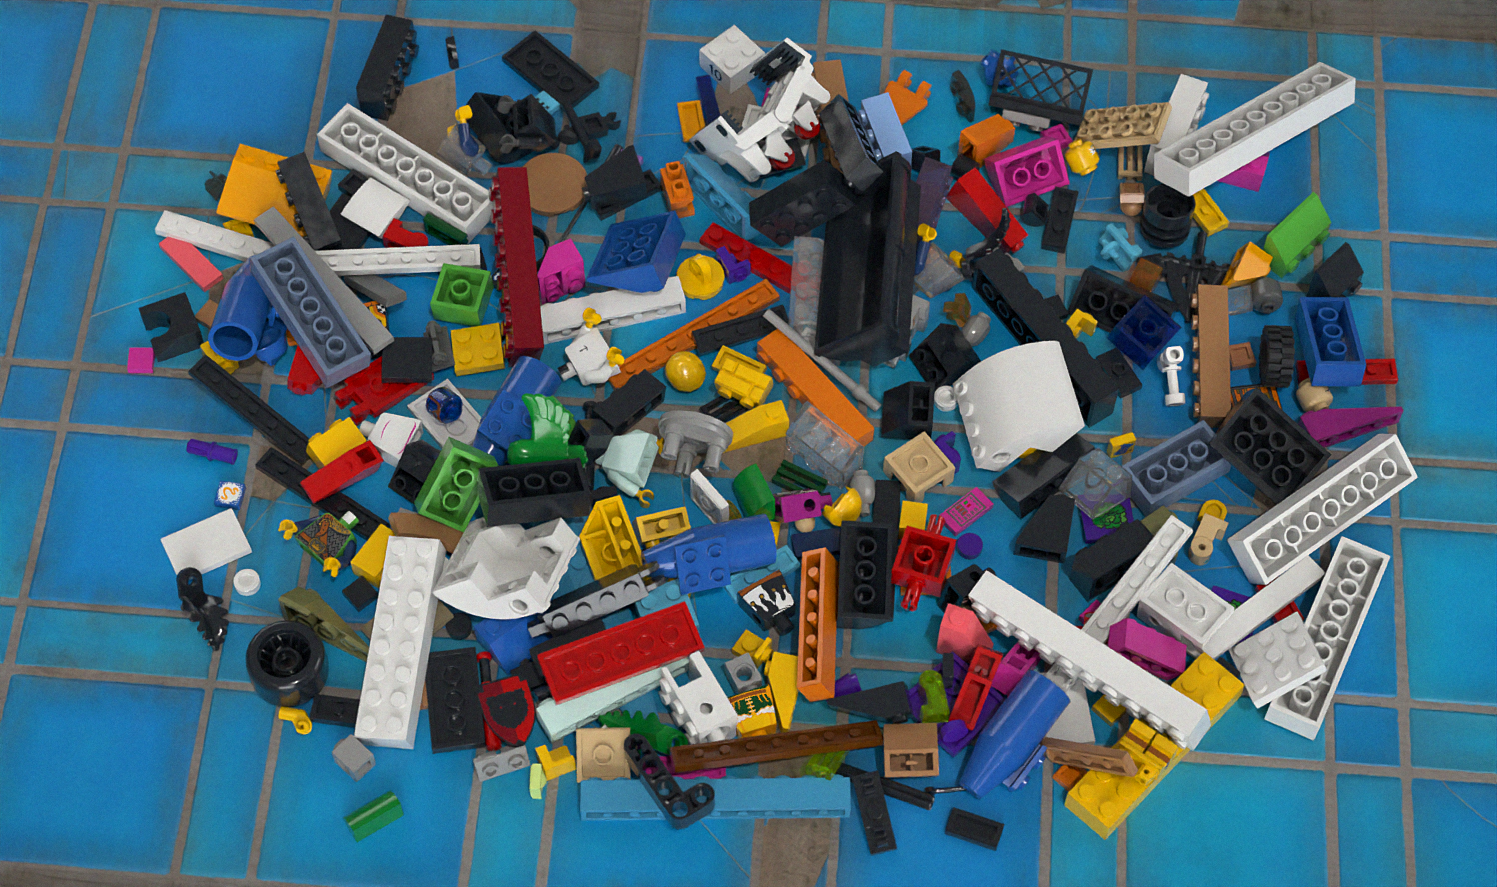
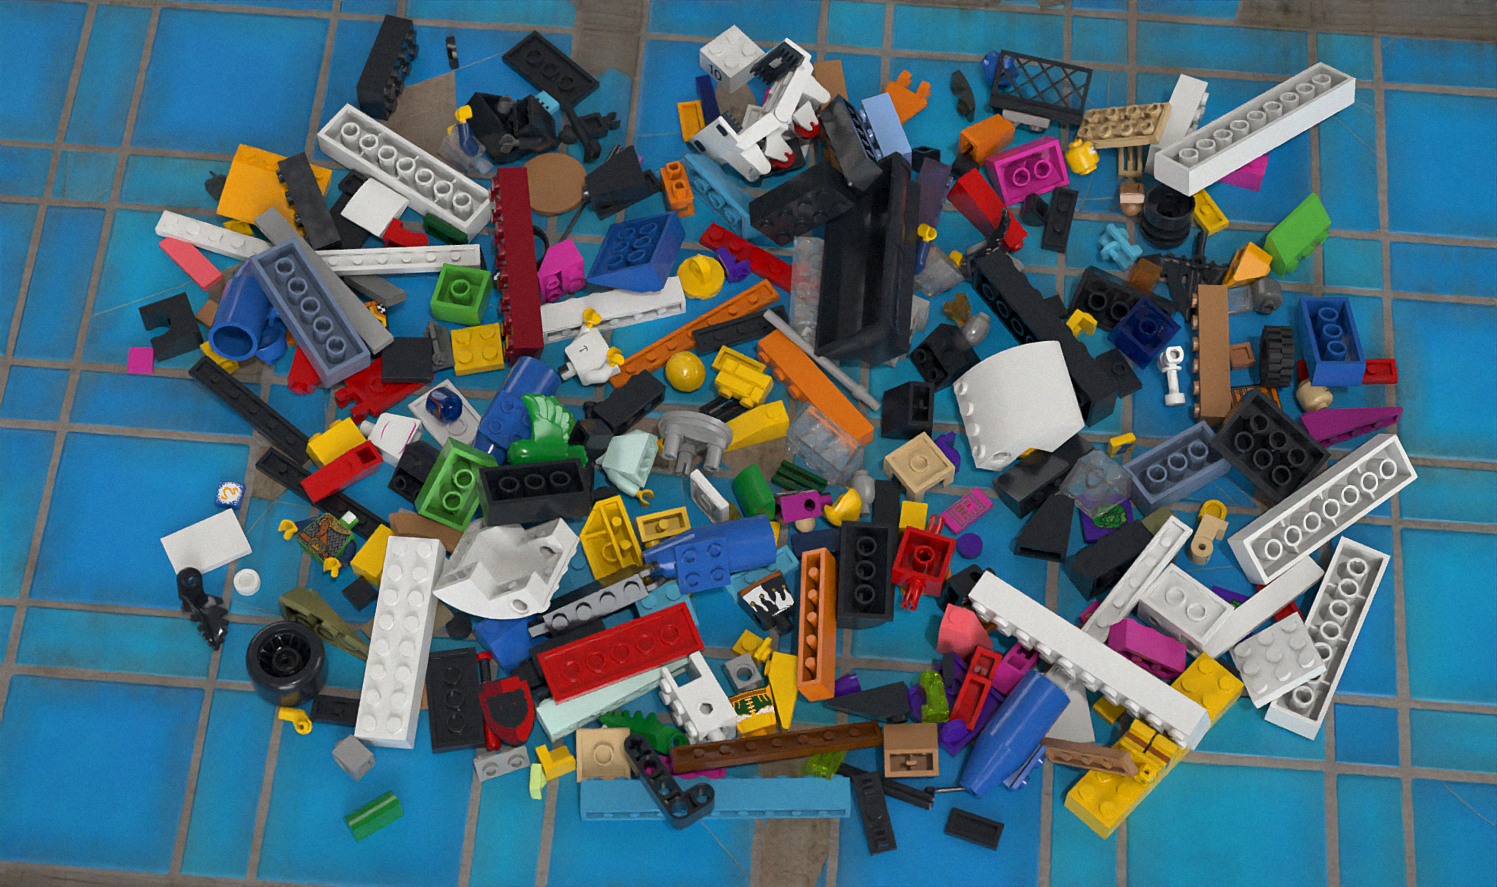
(212, 451): dark purple axle -> none
(945, 398): white tile -> none
(1058, 132): dark pink tile -> none
(1069, 776): orange tile -> none
(1337, 275): black slope -> none

